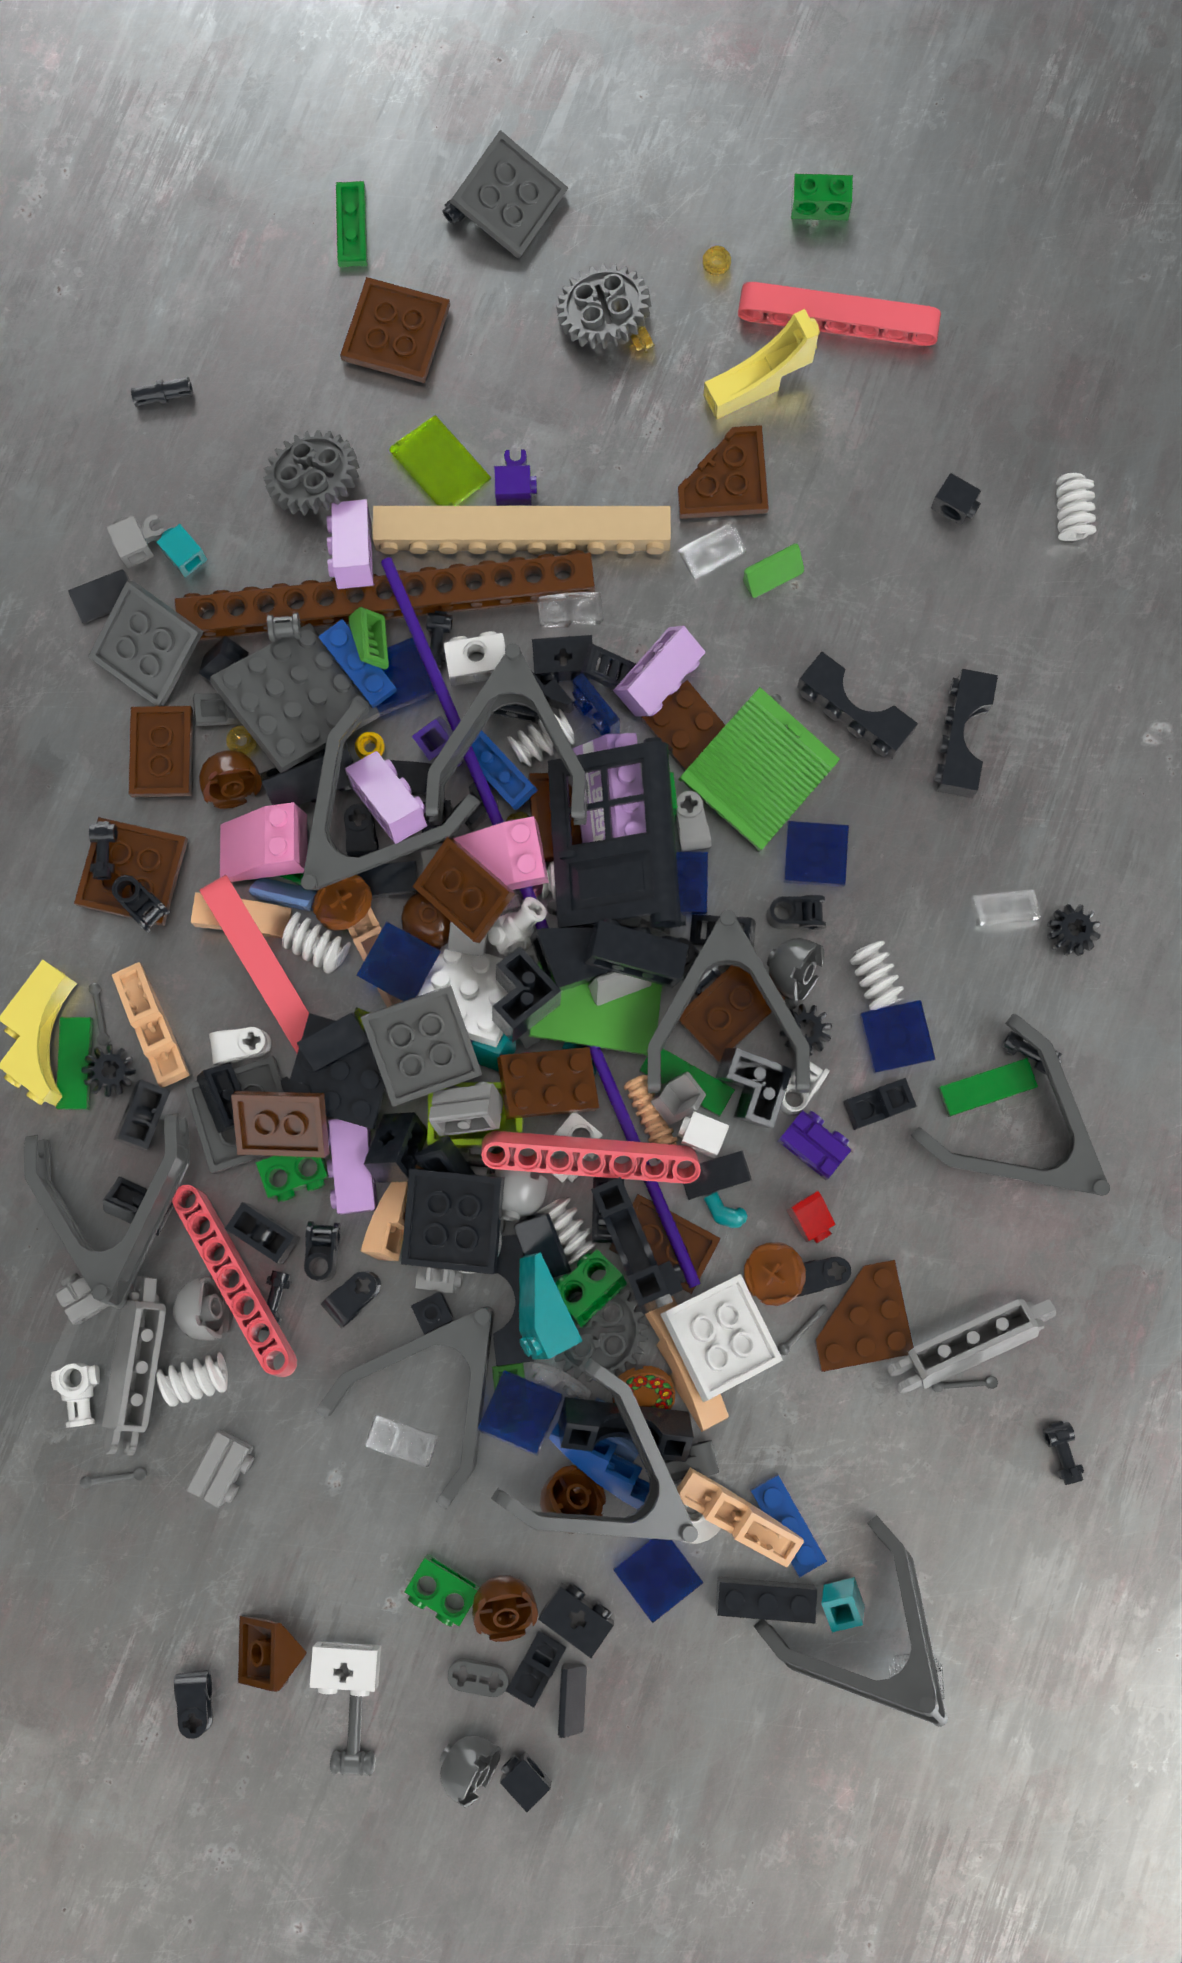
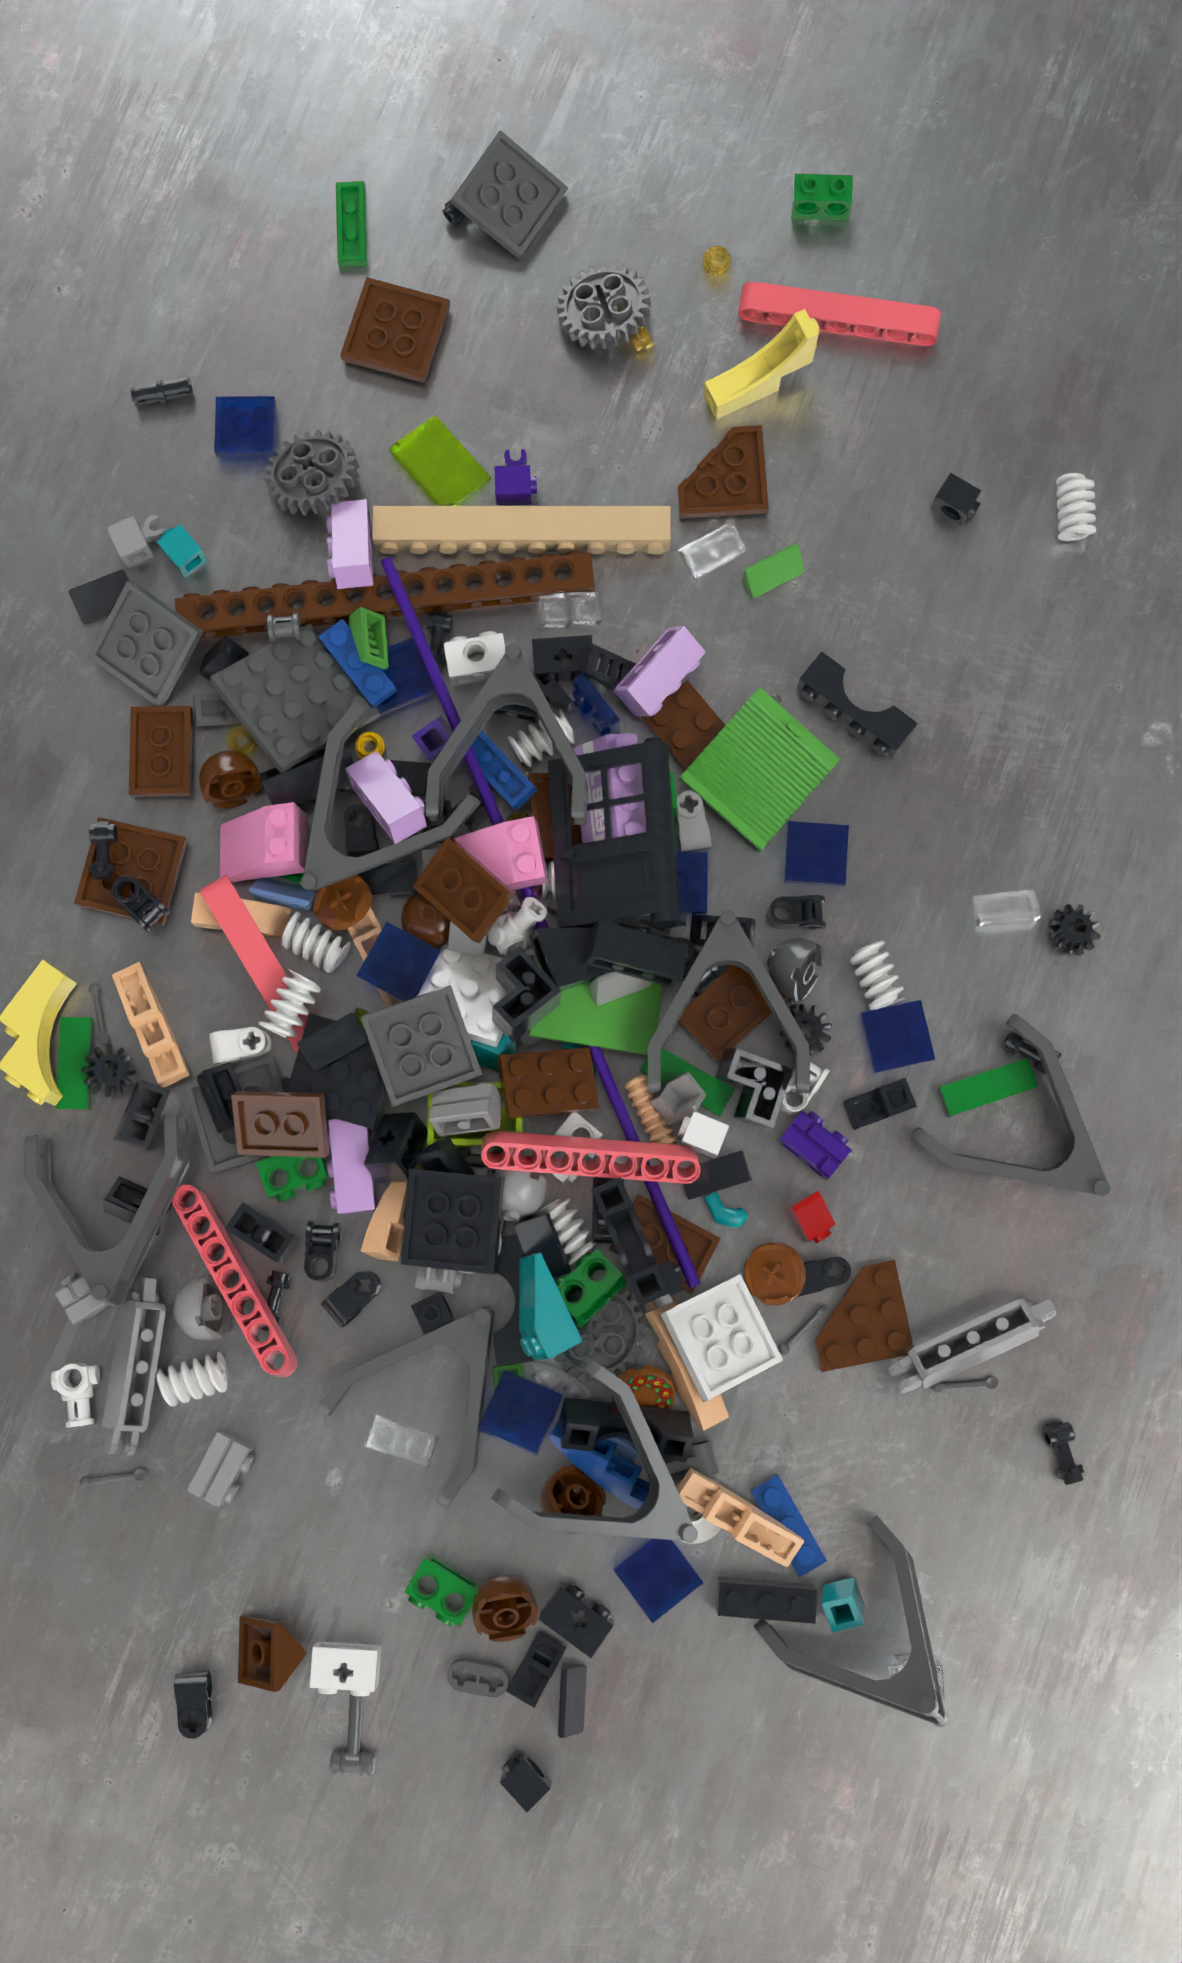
(245, 426): none -> clear blue plate
(290, 1005): none -> white piece
(467, 1767): dark grey cylinder -> none
(960, 768): black arch -> none

